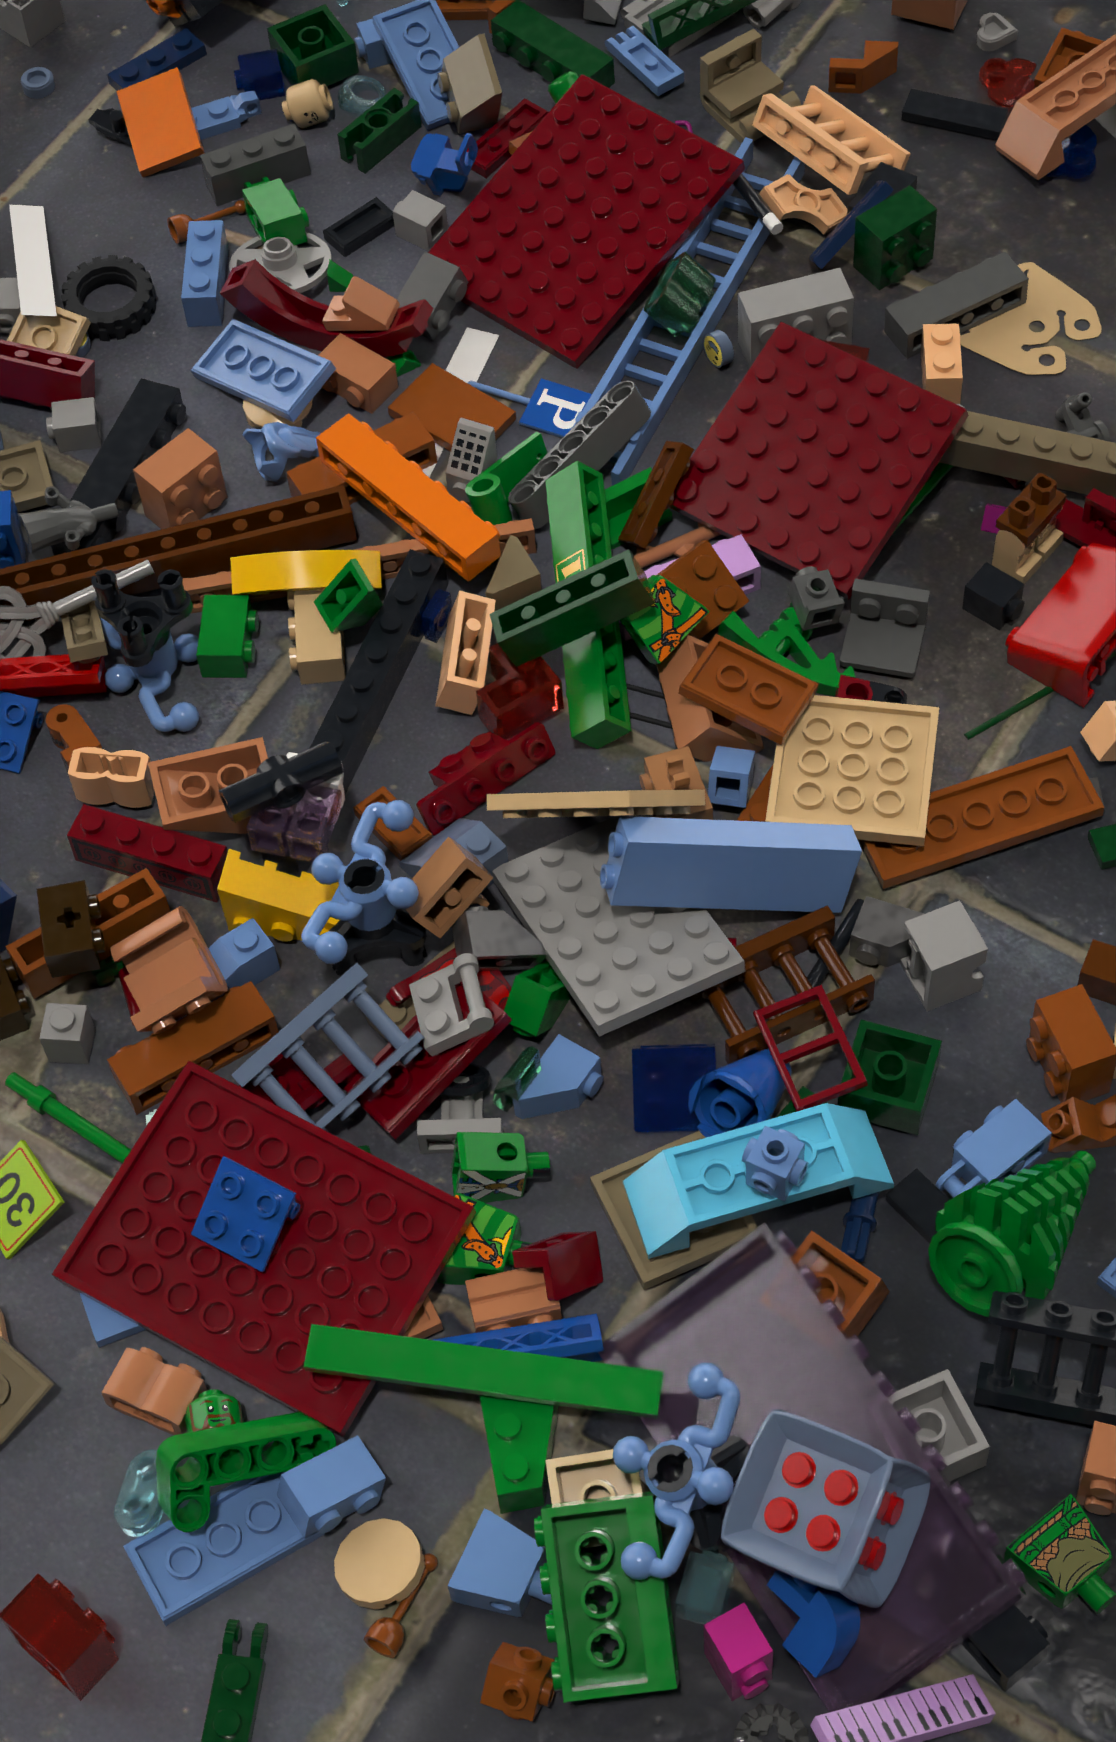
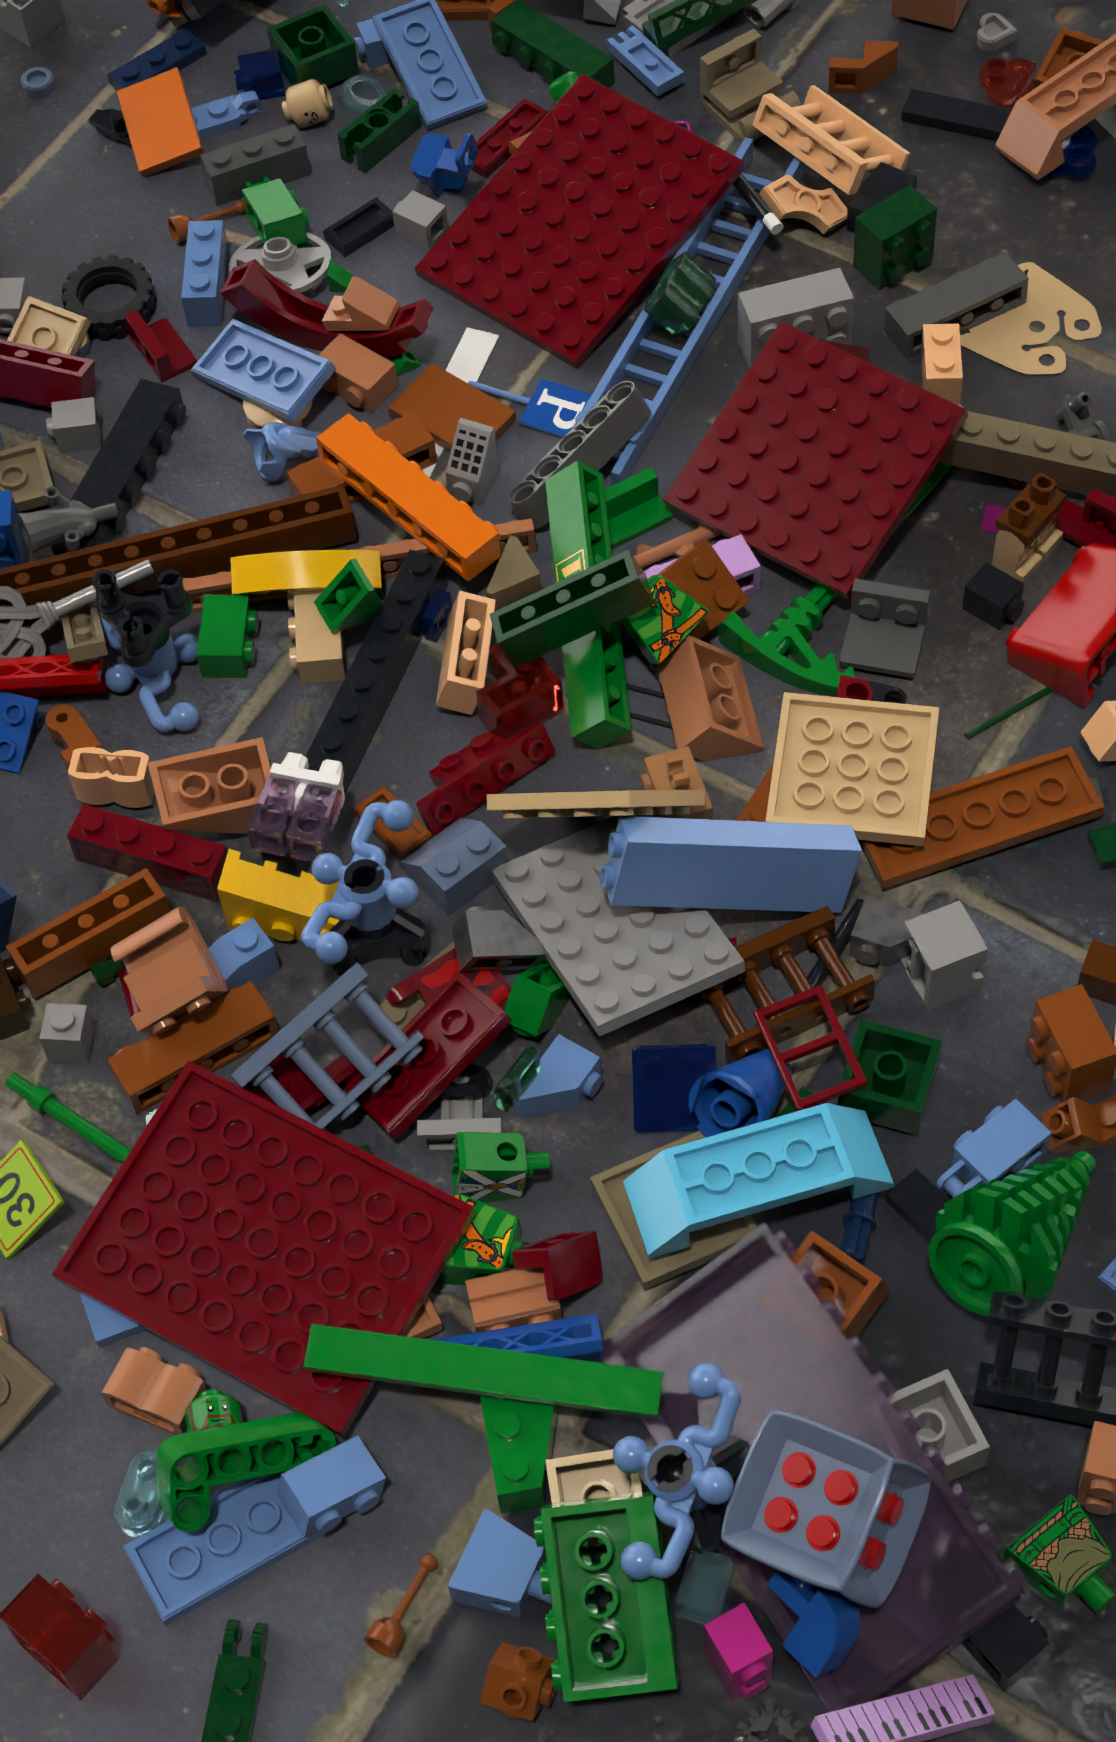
(32, 261): white sticker -> none
(69, 928): dark brown brick -> none
(159, 346): none -> dark red panel
(180, 481): nougat brick -> none
(244, 1213): blue hinge -> none
(281, 781): black piece -> none
(379, 1563): tan tile -> none
(439, 1006): light grey plate -> none
(440, 285): dark grey brick -> none
(448, 886): medium nougat brick -> none
(471, 86): dark tan slope -> none
(491, 488): green door -> none
(656, 494): reddish brown plate -> none
(718, 348): sand blue tile -> none
(731, 776): medium blue brick -> none
(748, 689): dark orange tile -> none
(775, 1162): medium blue brick -> none
(815, 598): dark grey brick -> none
(846, 227): dark blue tile -> none

